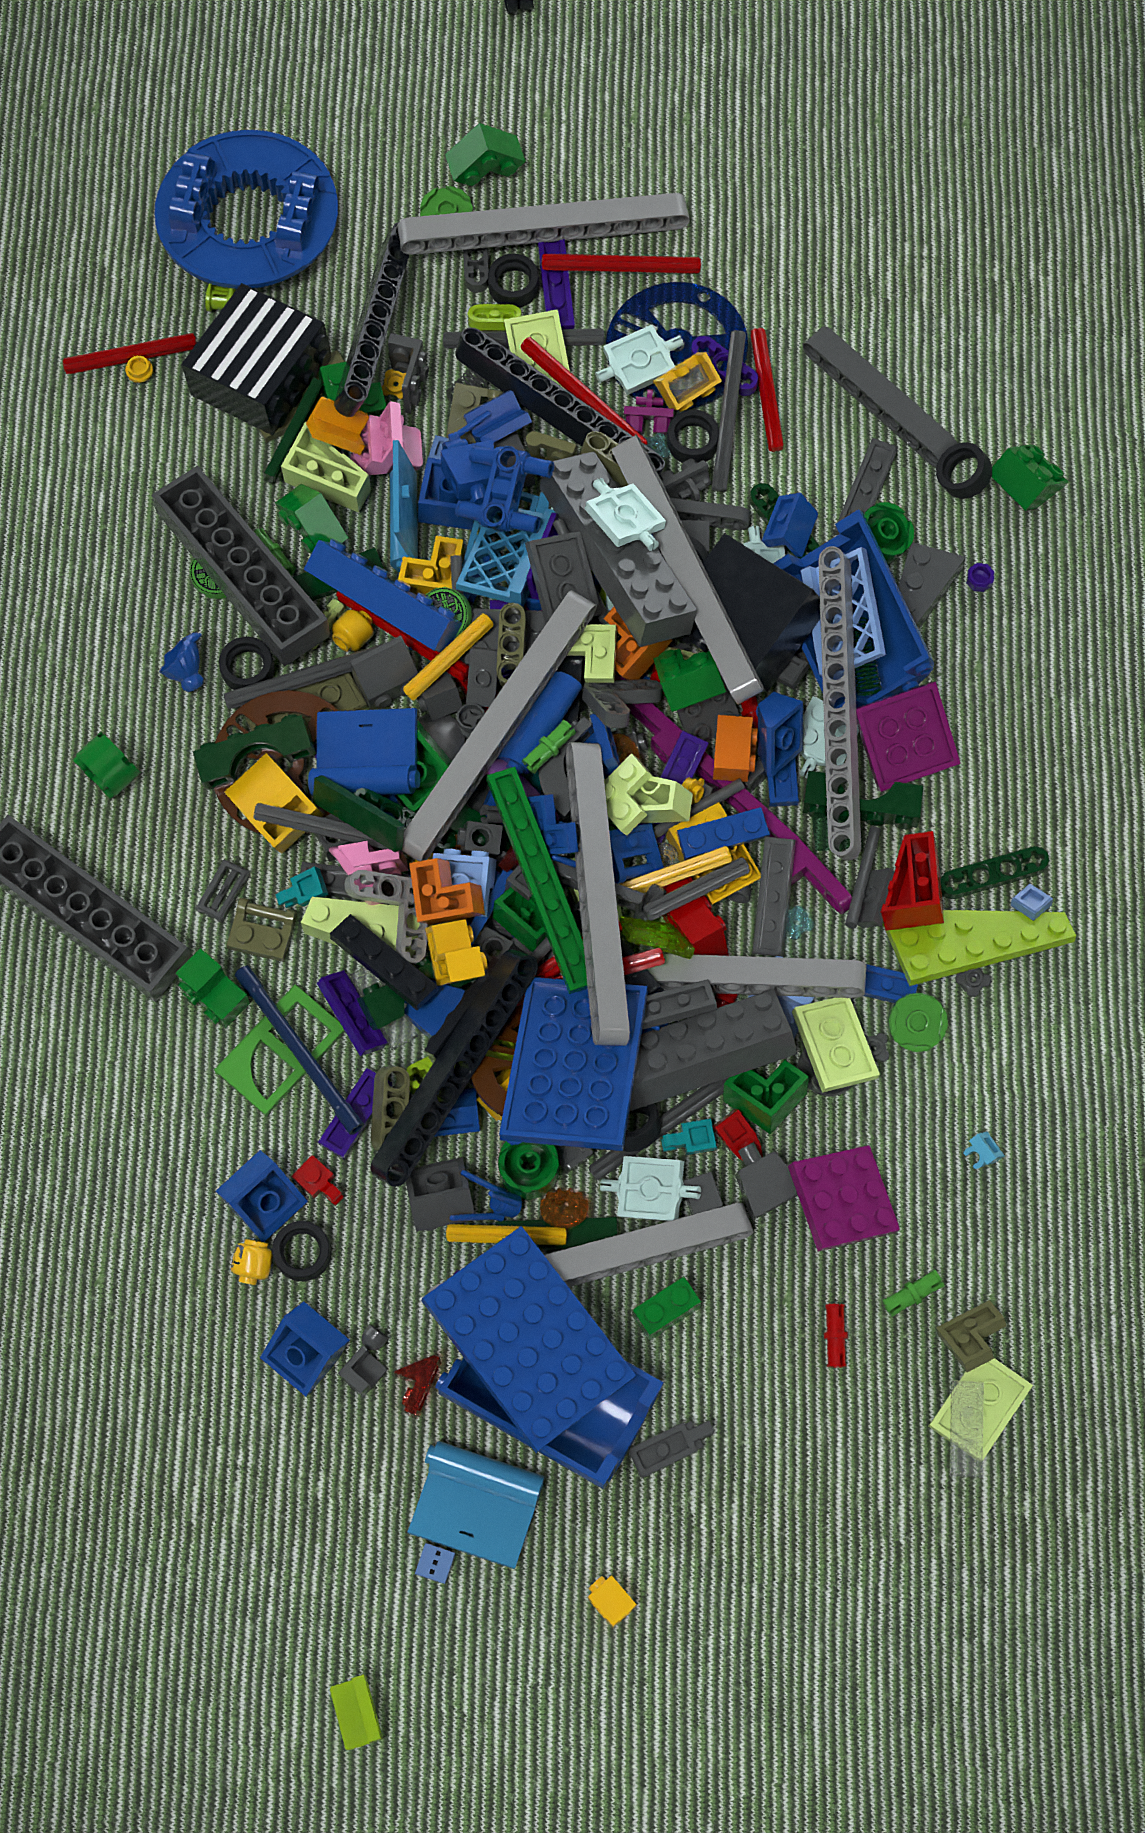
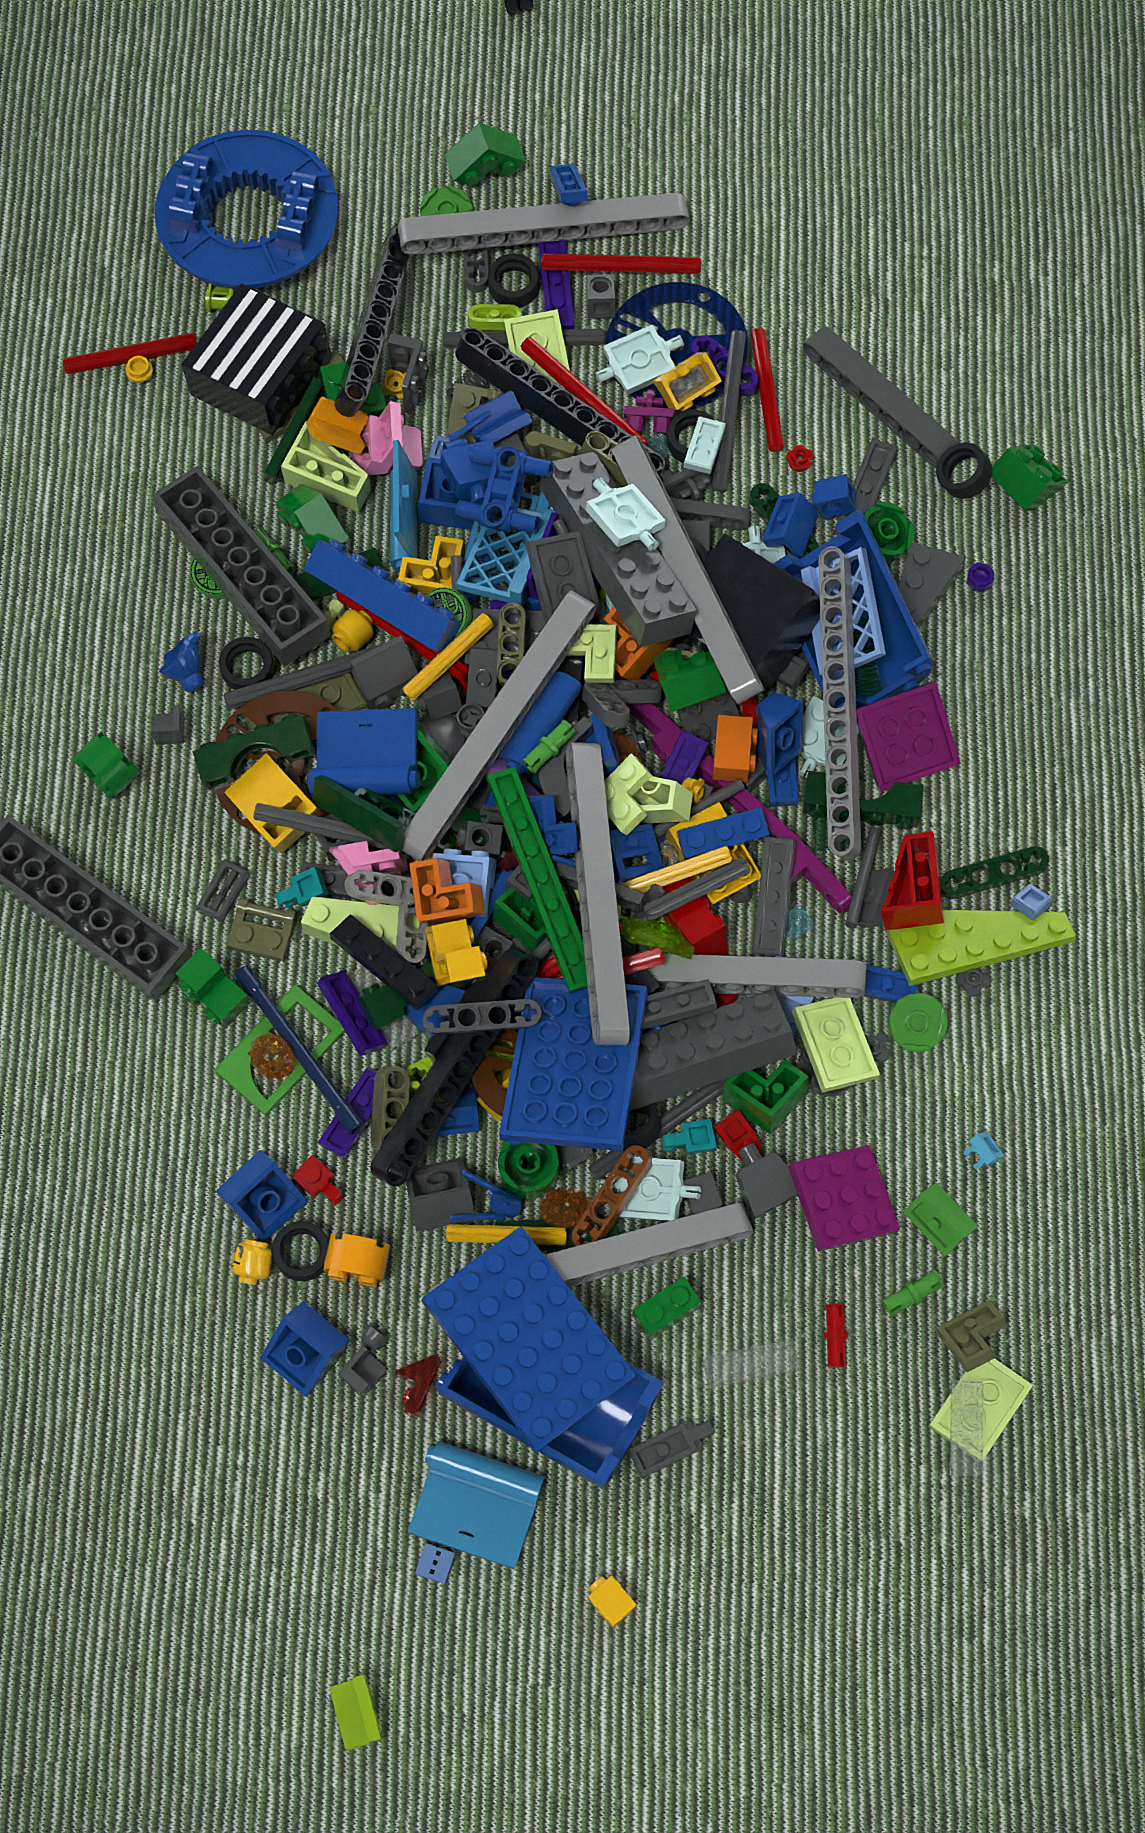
(169, 727): none -> dark grey panel
(271, 1045): none -> clear orange gear
(356, 1259): none -> light orange brick
(482, 1020): none -> dark grey beam
(568, 184): none -> blue plate
(600, 296): none -> dark grey brick
(607, 1196): none -> dark orange beam
(704, 445): none -> light aqua plate
(750, 1364): none -> clear tile
(796, 464): none -> red plate
(834, 496): none -> blue brick
(940, 1219): none -> bright green panel

